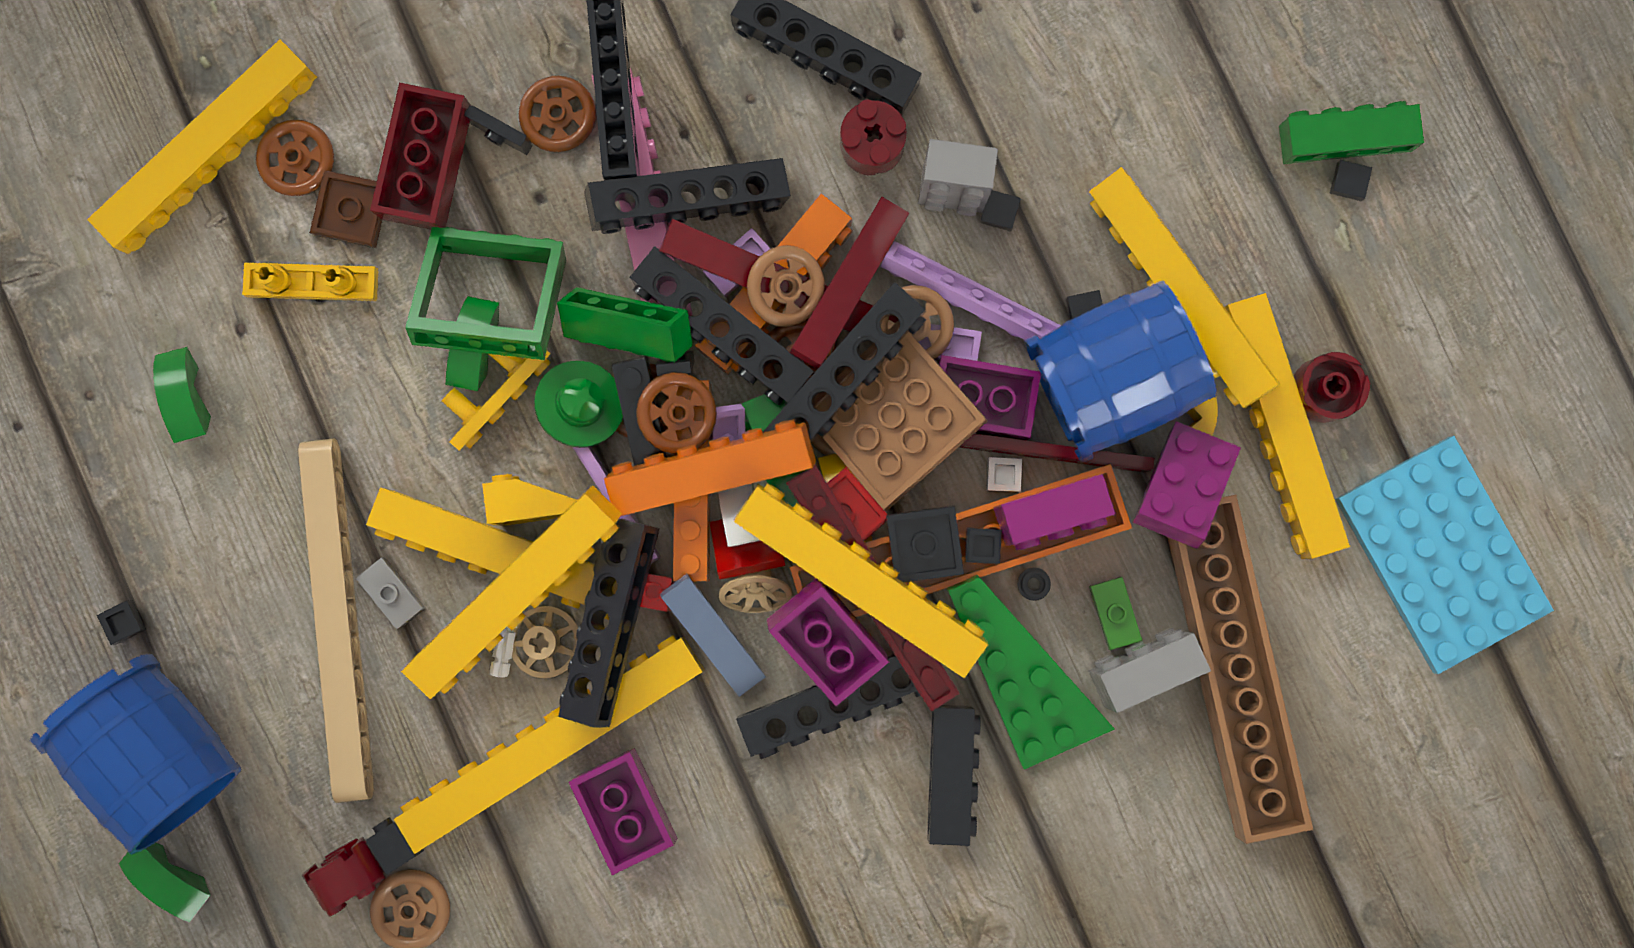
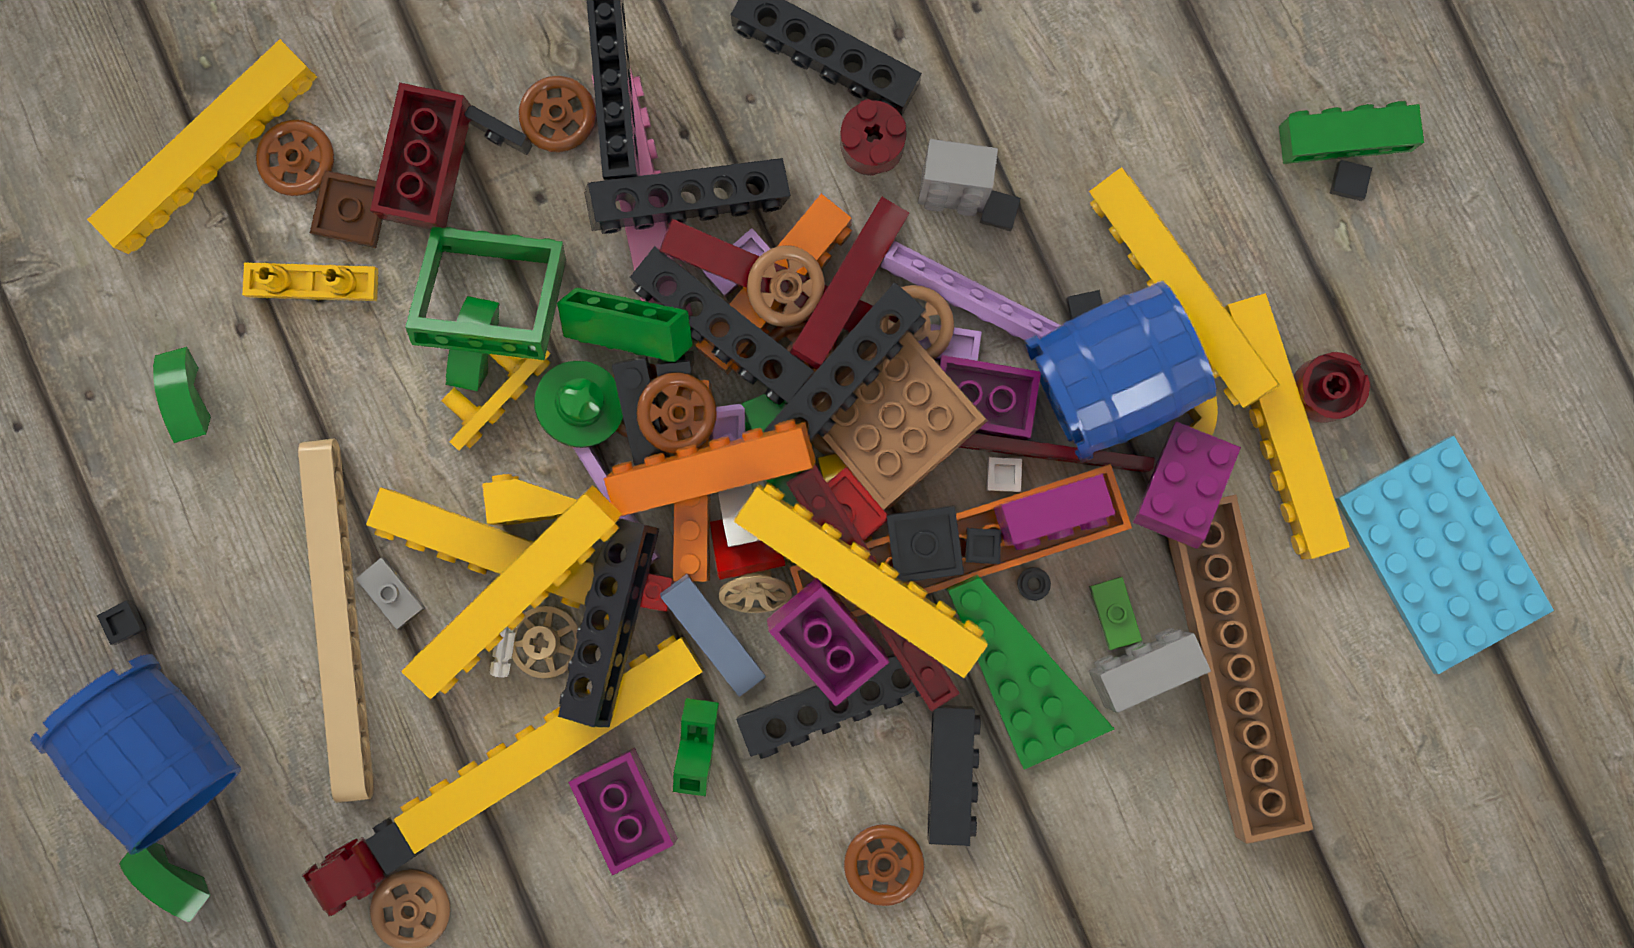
(695, 747): none -> green brick
(863, 884): none -> dark orange plate

